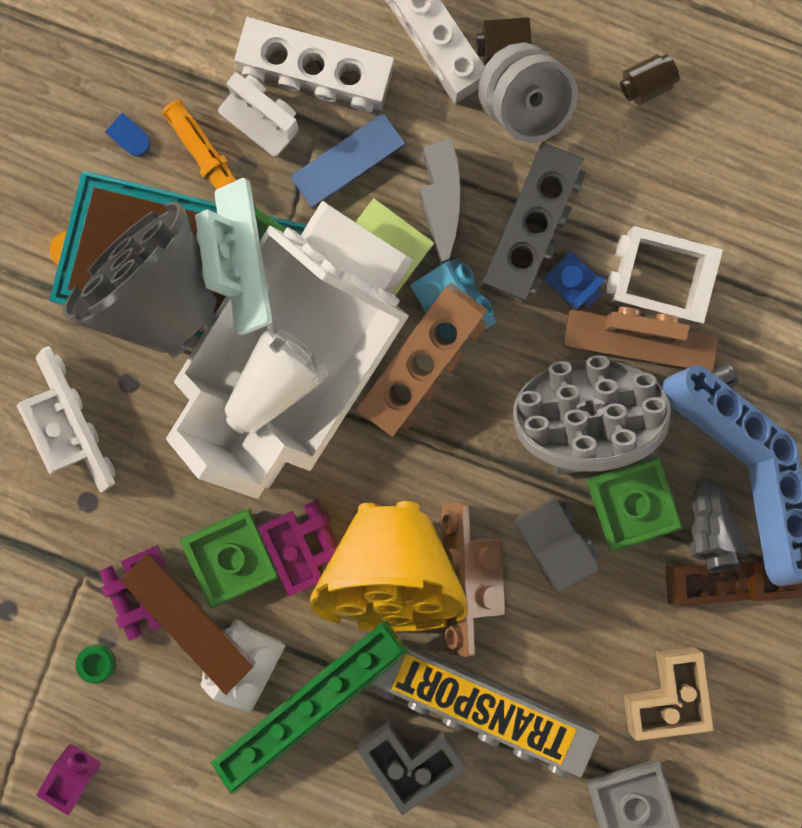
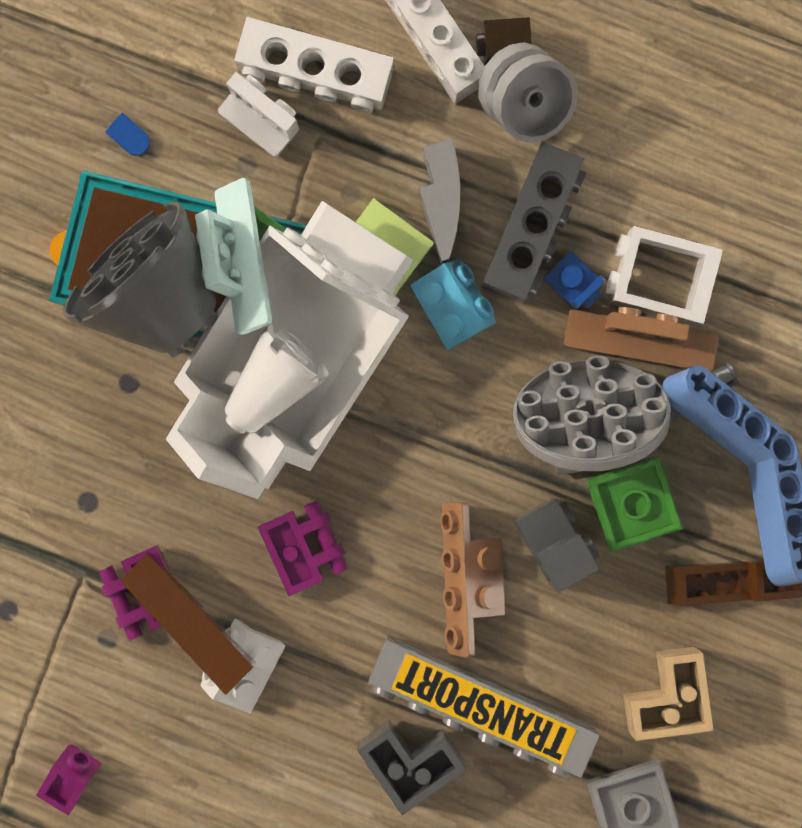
(59, 425): white bracket -> none
(95, 663): green tile -> none
(211, 163): light orange pin -> none
(229, 558): bright green plate -> none
(309, 707): green tile -> none
(347, 161): medium blue tile -> none
(381, 402): medium nougat brick -> none
(390, 572): yellow cone -> none
(649, 78): dark brown brick -> none
(715, 530): dark grey rock -> none

